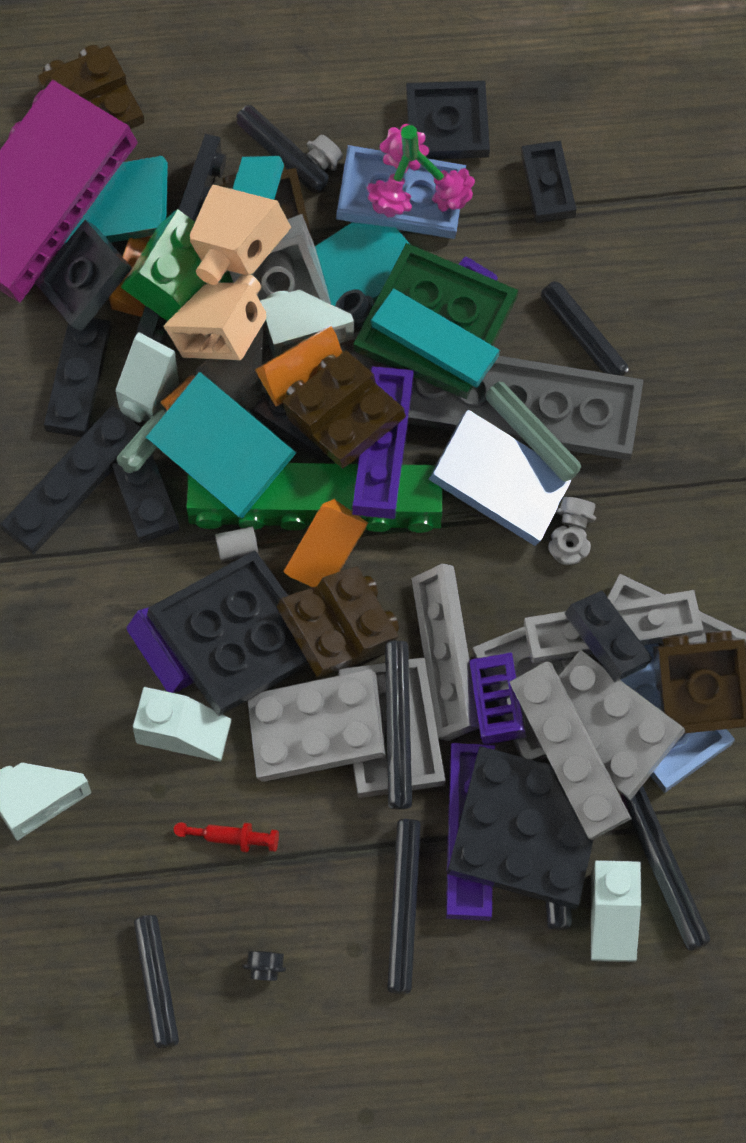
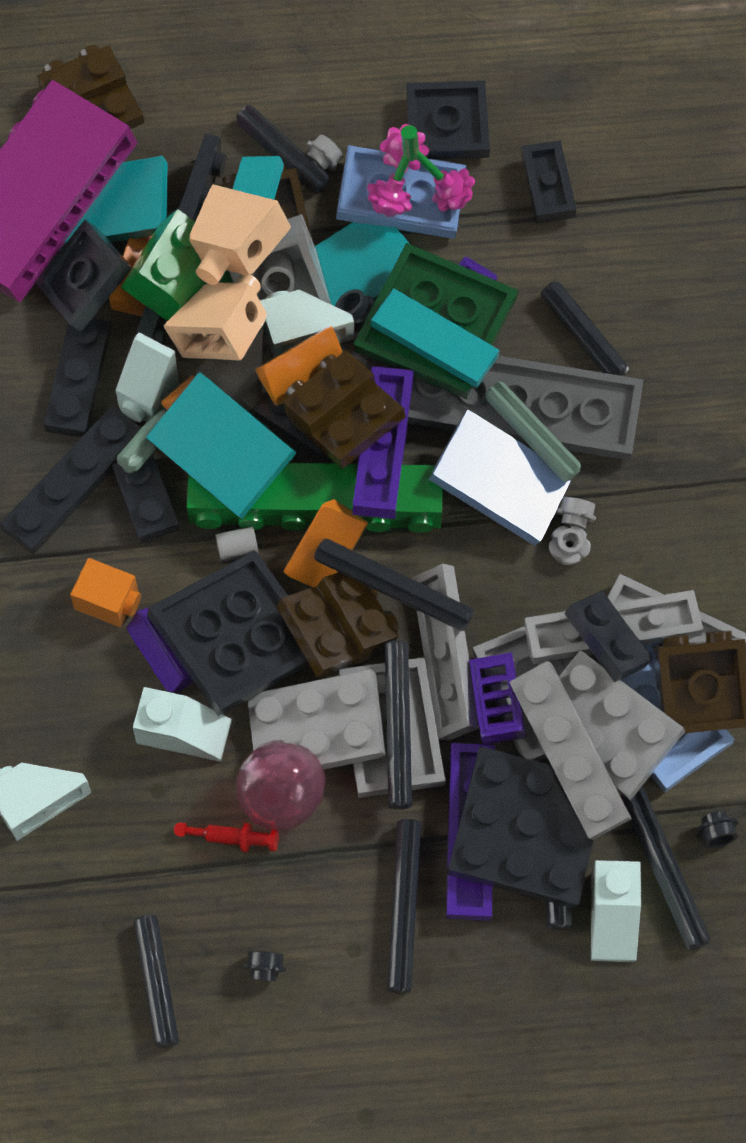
(105, 593): none -> orange brick
(280, 785): none -> clear pink cylinder
(394, 584): none -> black axle
(717, 830): none -> black plate

